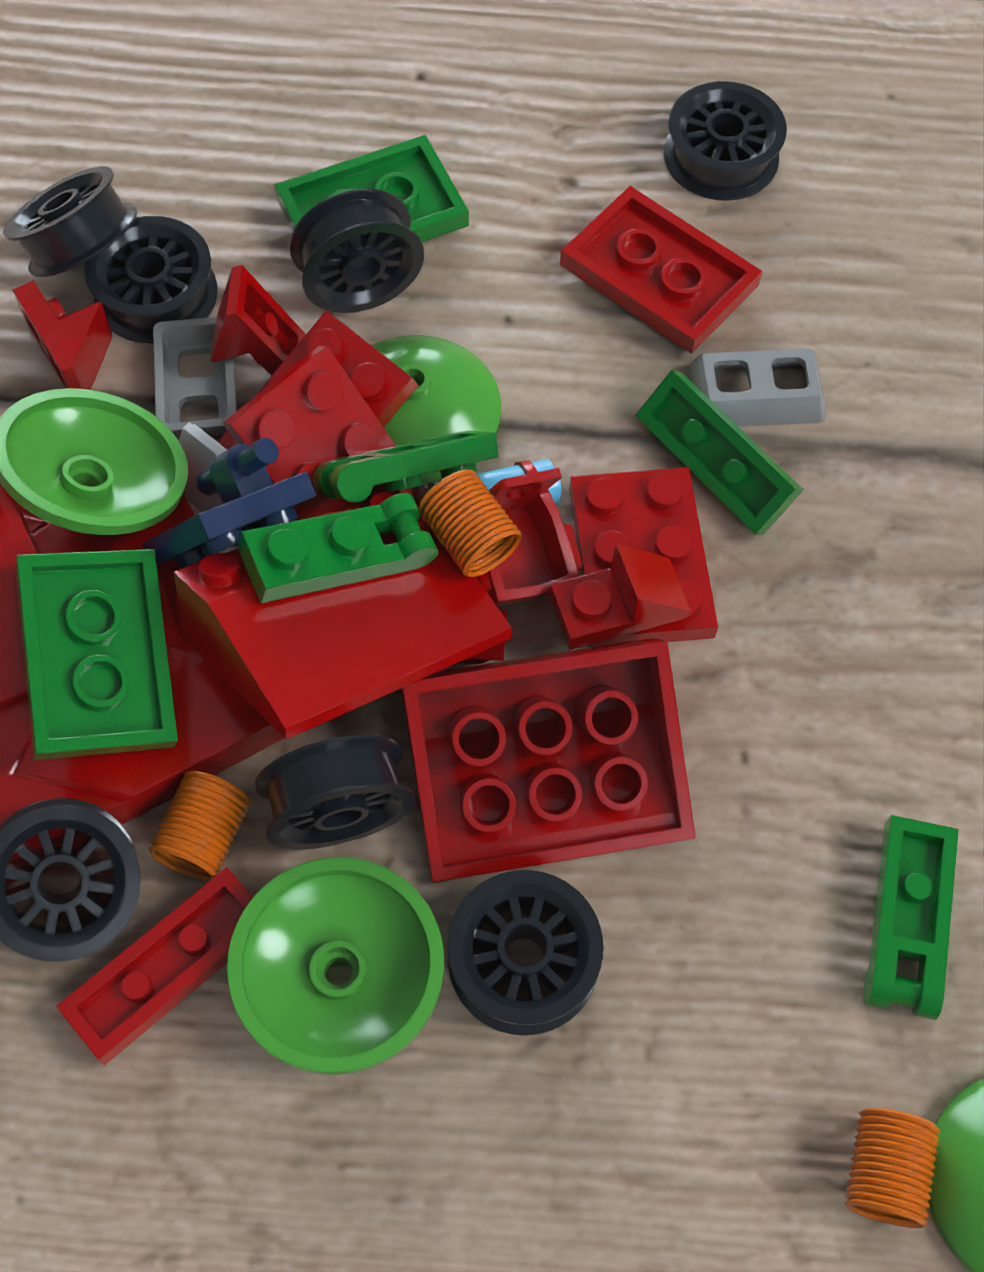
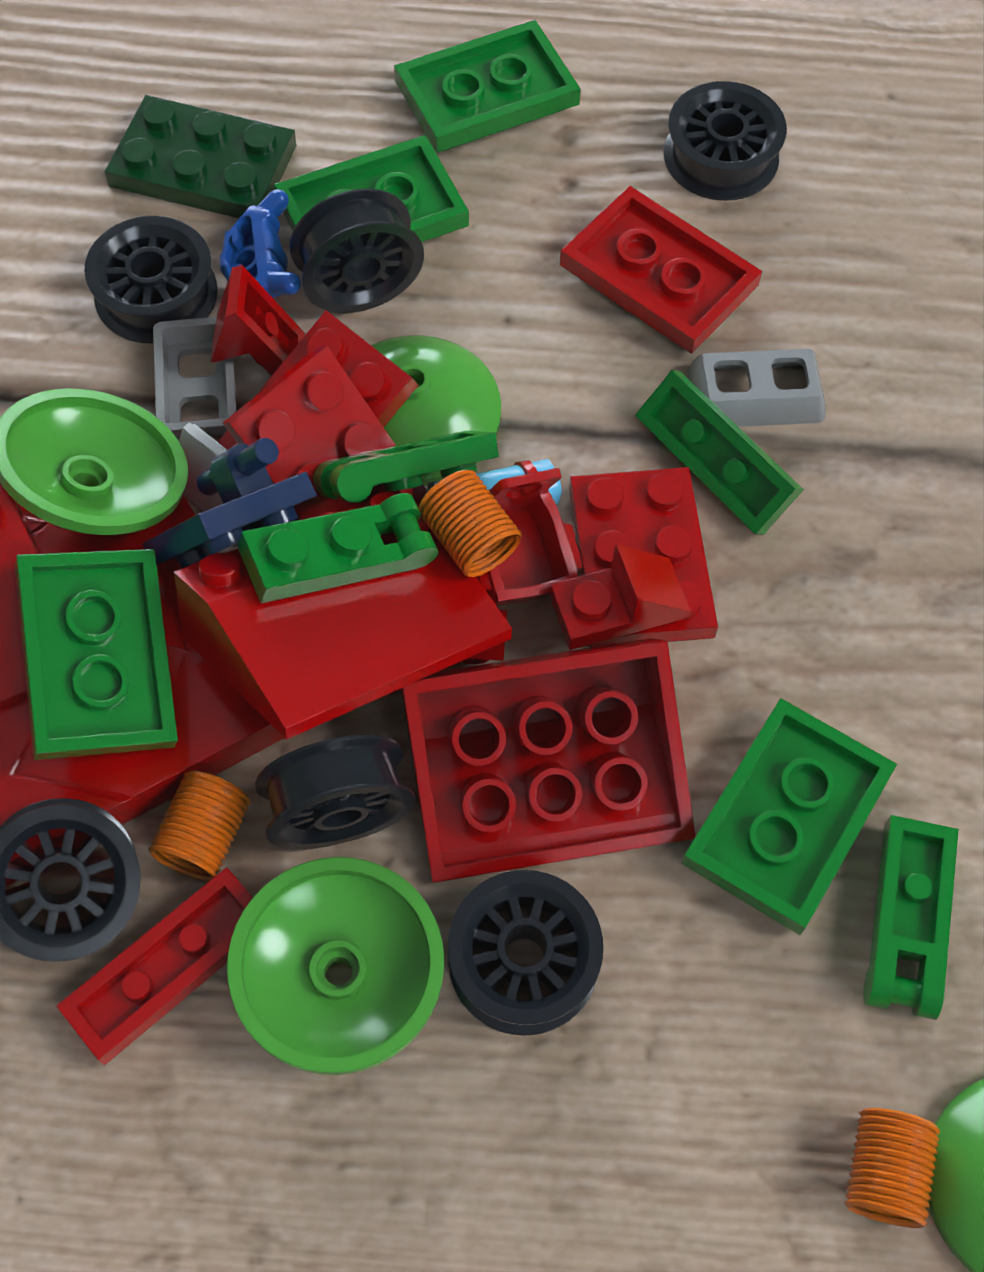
(70, 222): black wheel -> none
(71, 342): red slope -> none
(200, 157): none -> dark green plate
(257, 246): none -> blue piece
(486, 85): none -> green plate
(789, 816): none -> green plate

